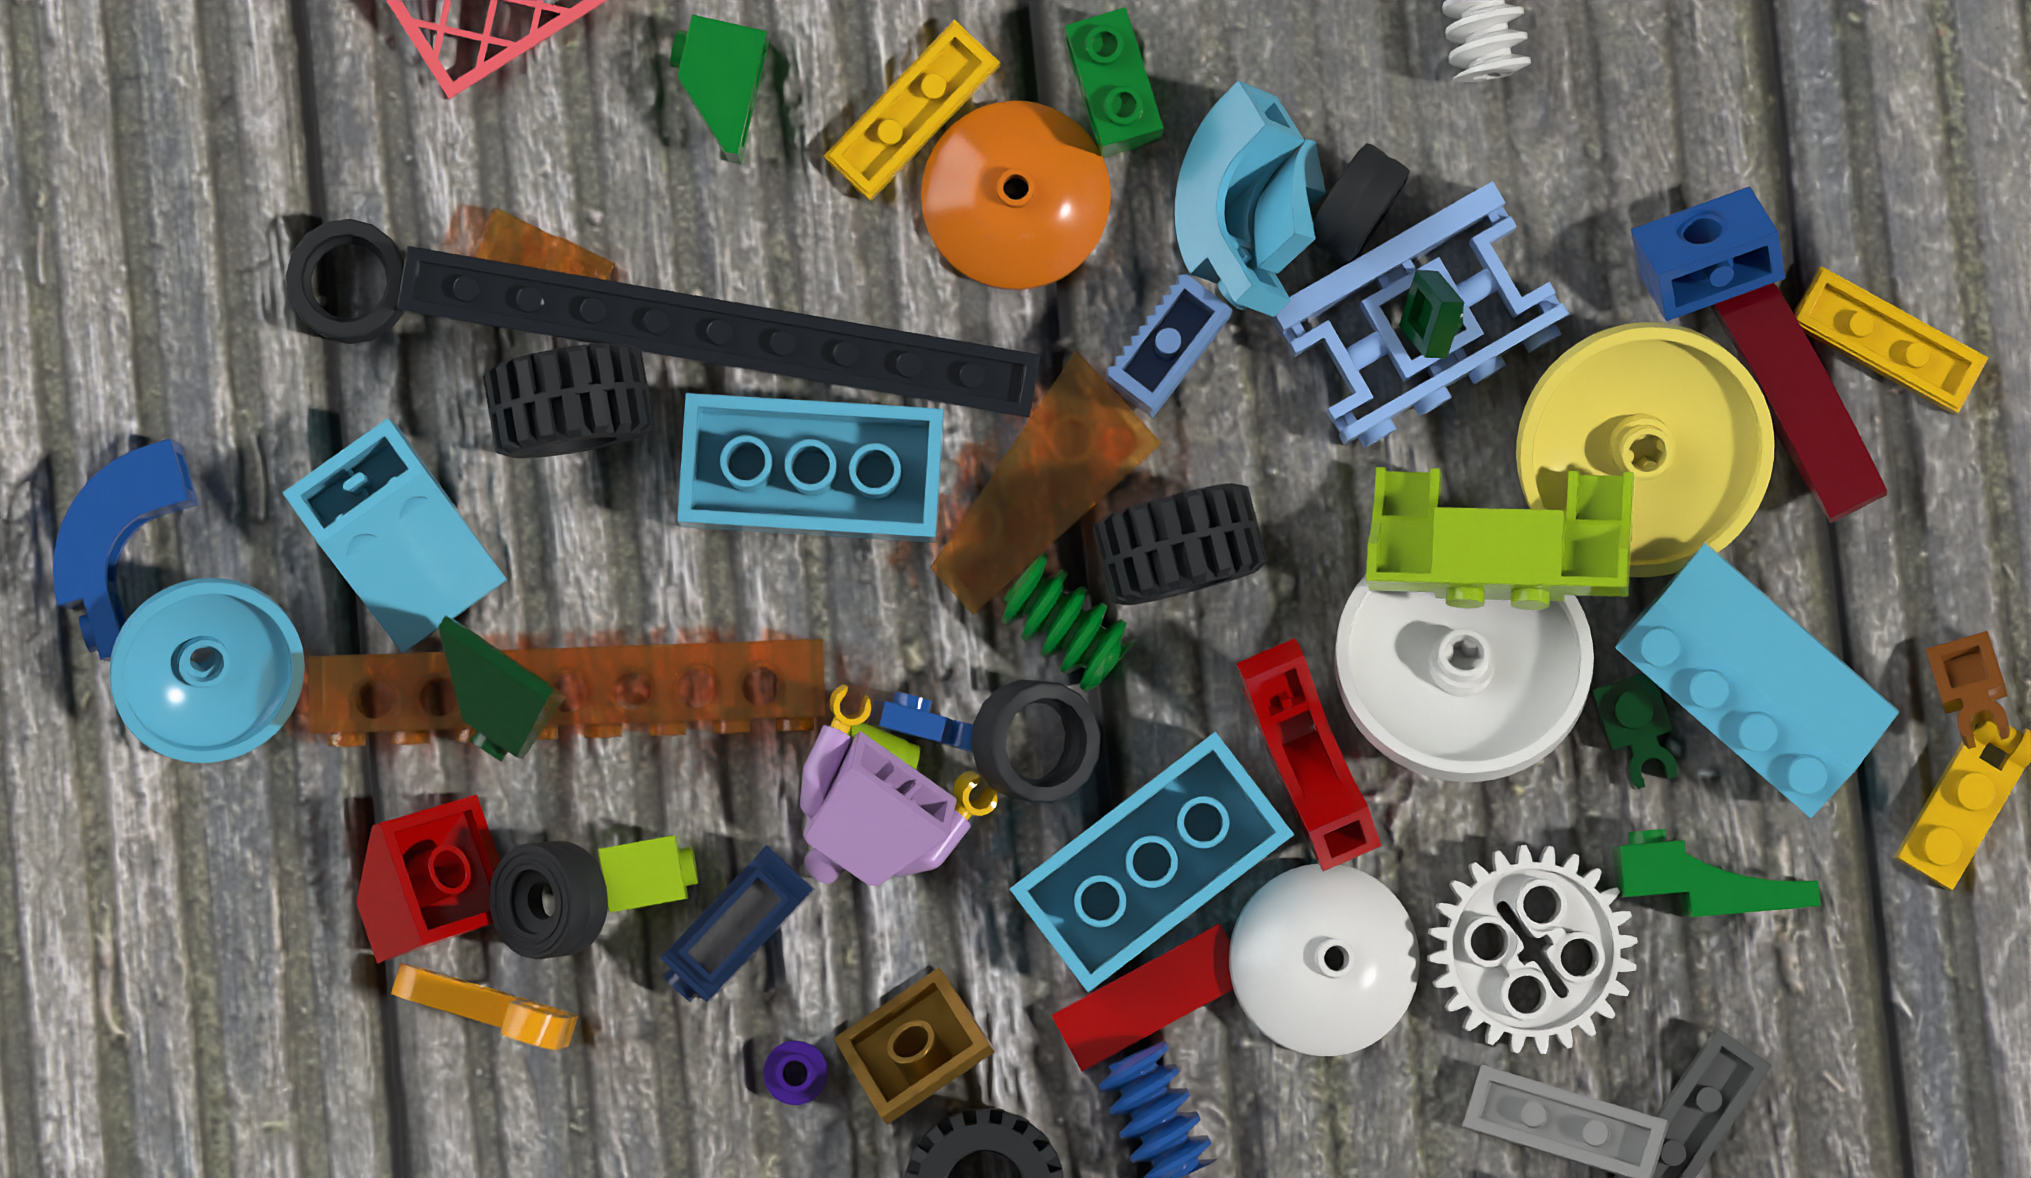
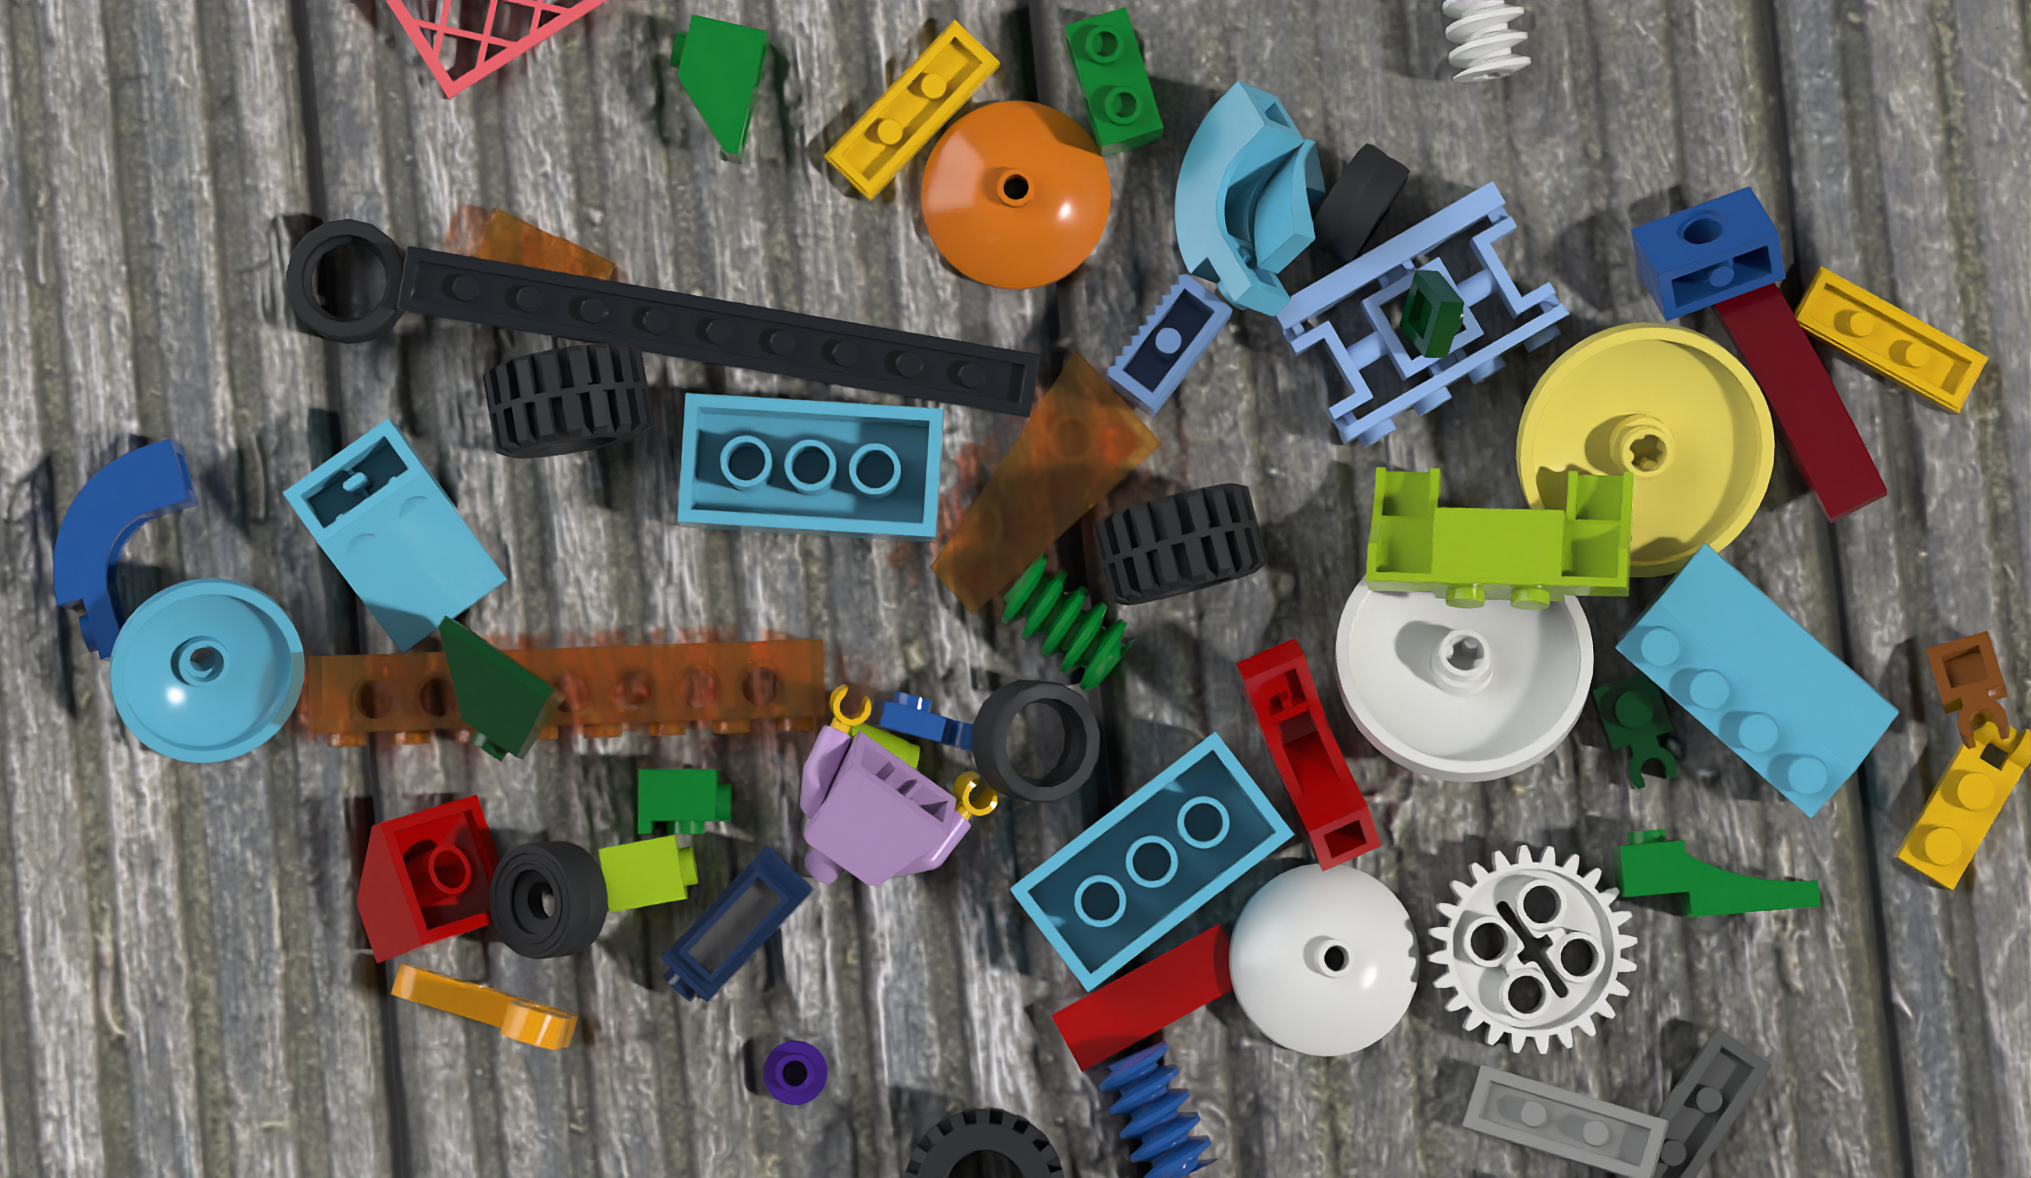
(682, 800): none -> green brick
(913, 1045): pearl gold slope -> none

